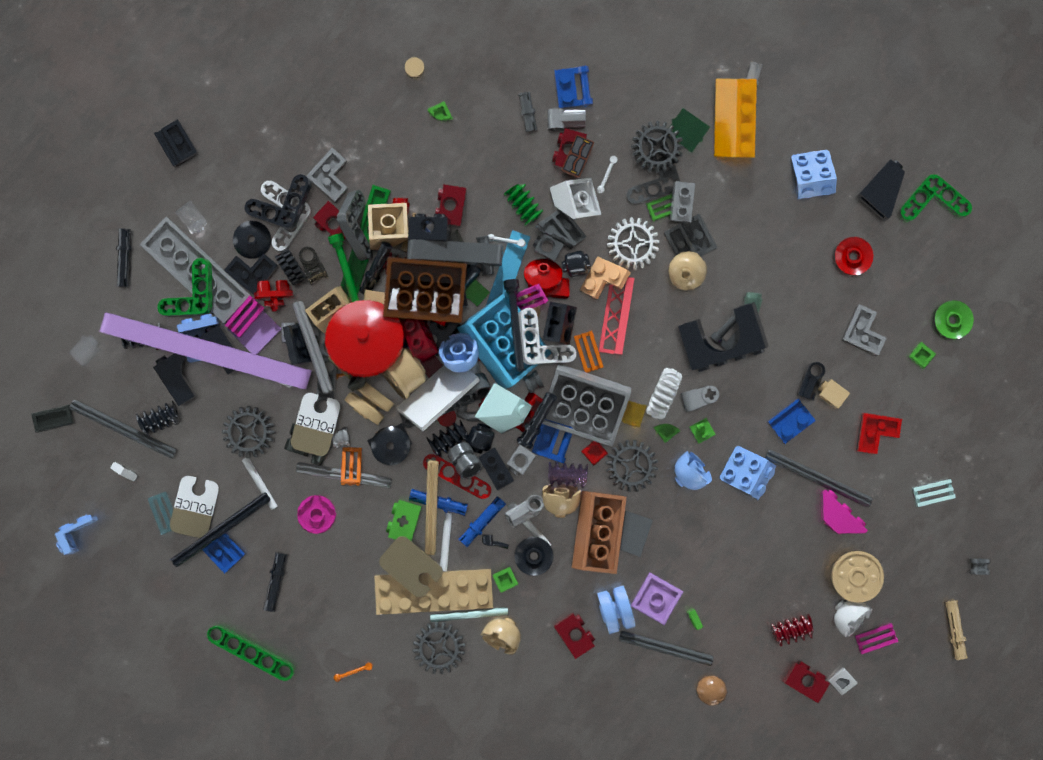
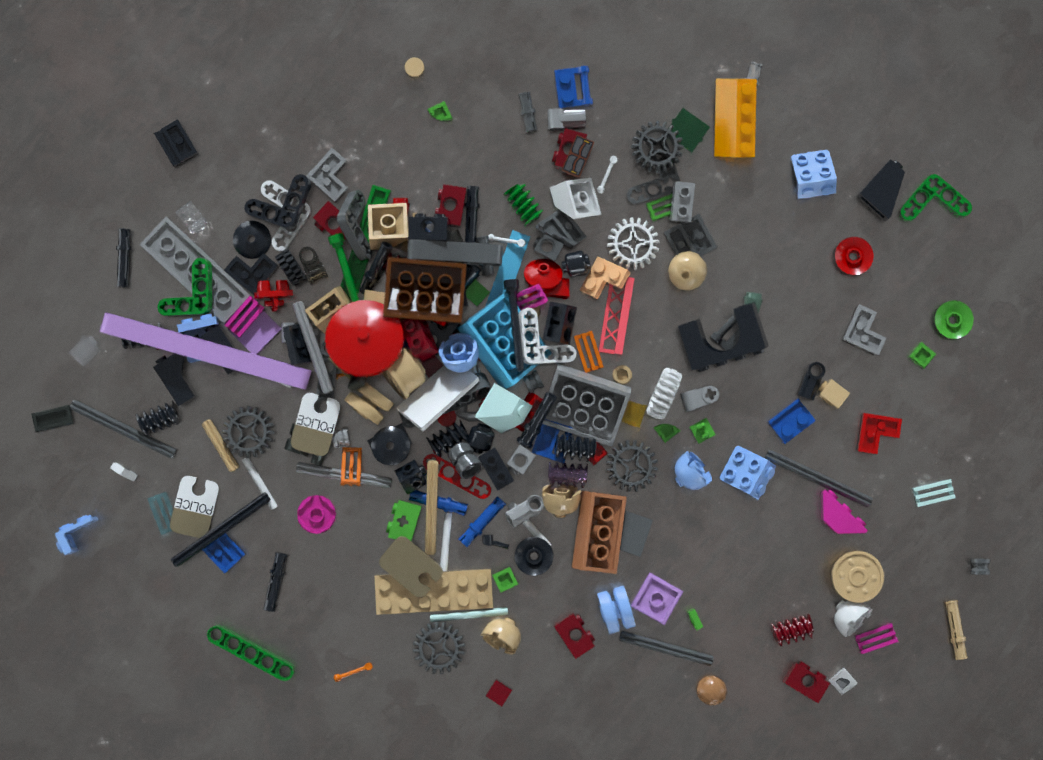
(220, 445): none -> tan axle
(411, 476): none -> black brick
(471, 214): none -> black pin
(499, 693): none -> dark red tile
(576, 447): none -> black piece
(622, 375): none -> tan tile

